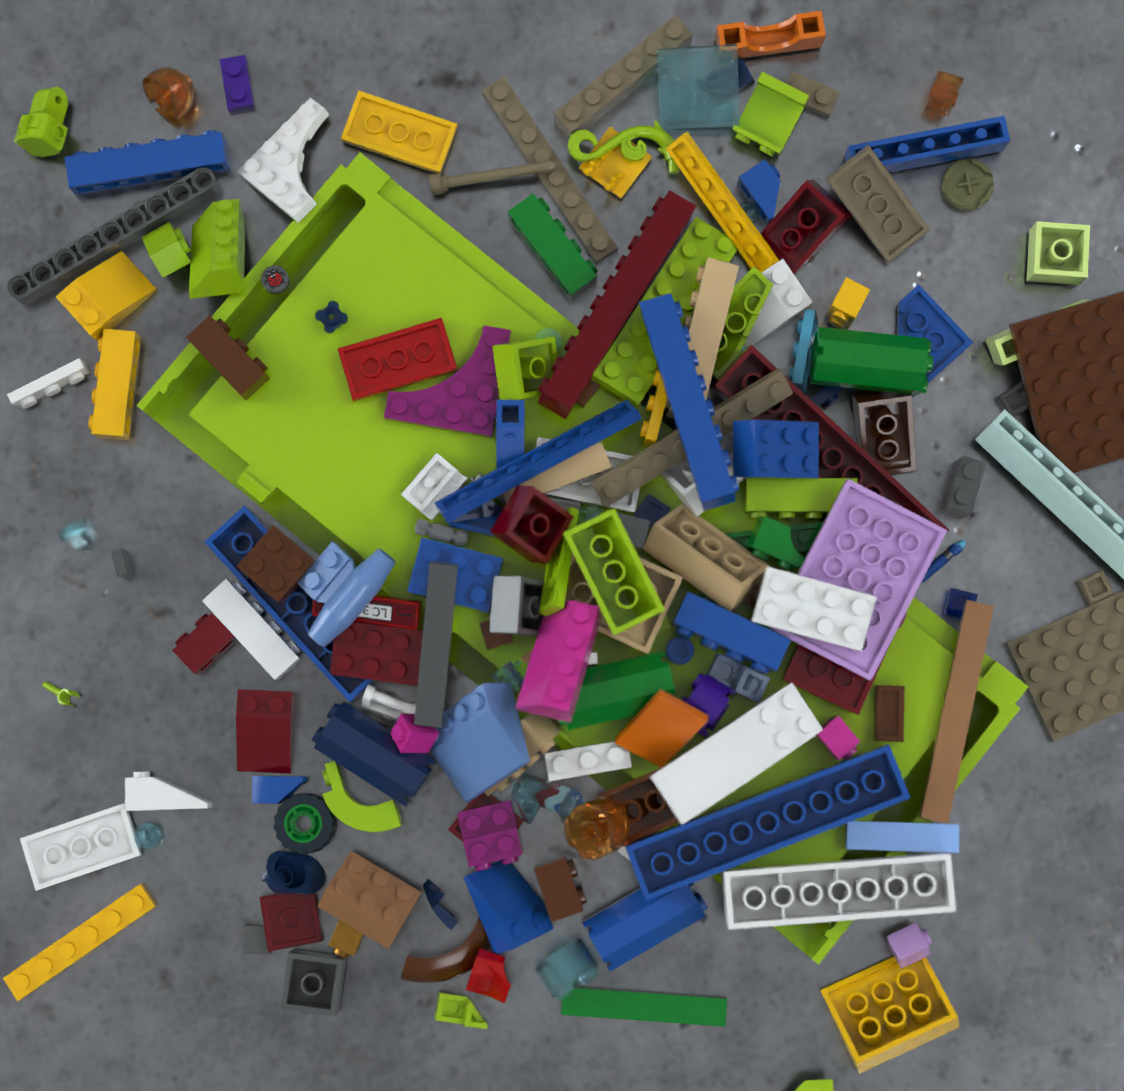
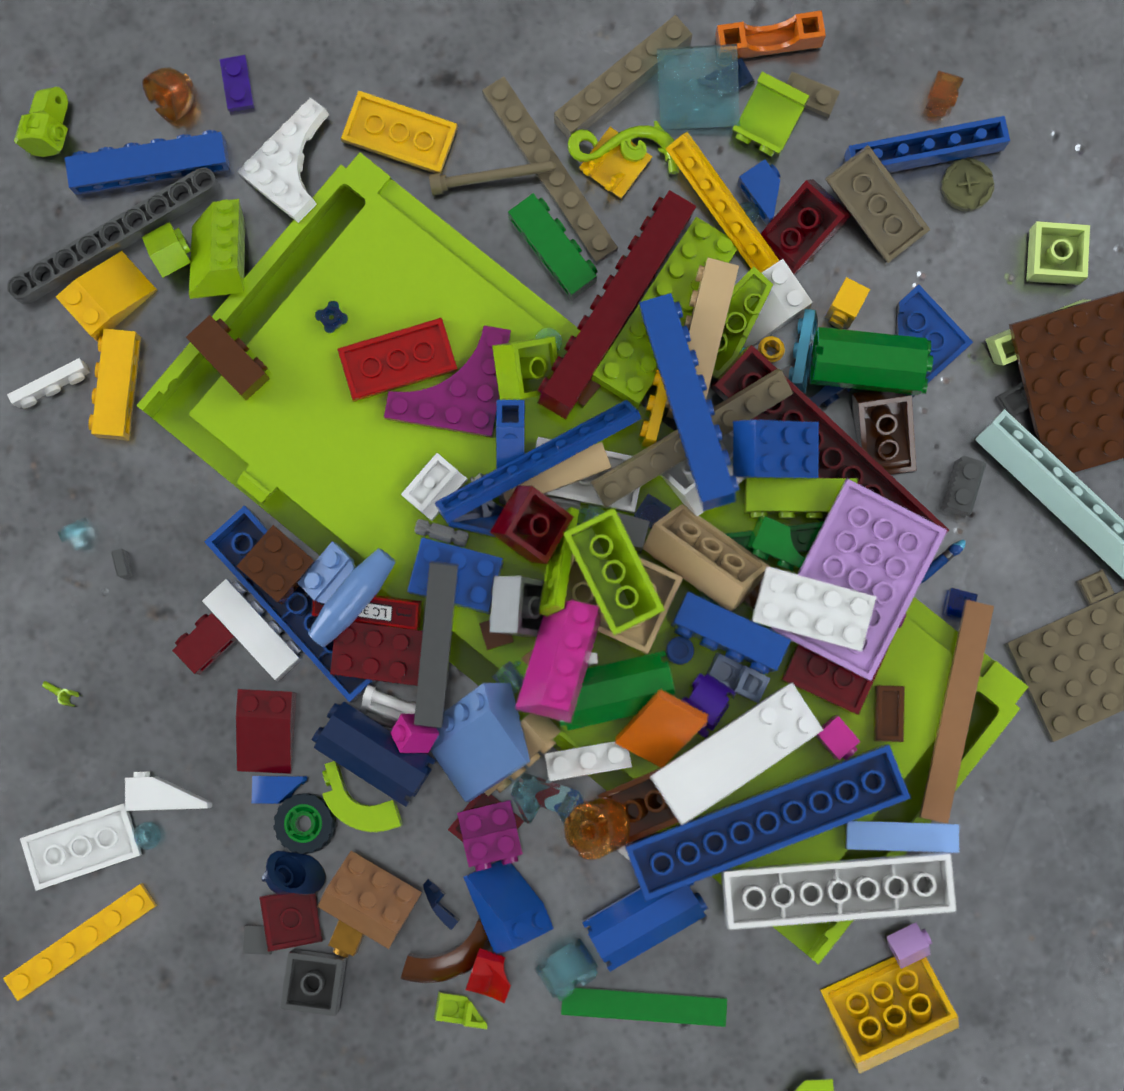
(275, 279): tile -> none
(559, 887): reddish brown brick -> none
(774, 345): none -> yellow cone

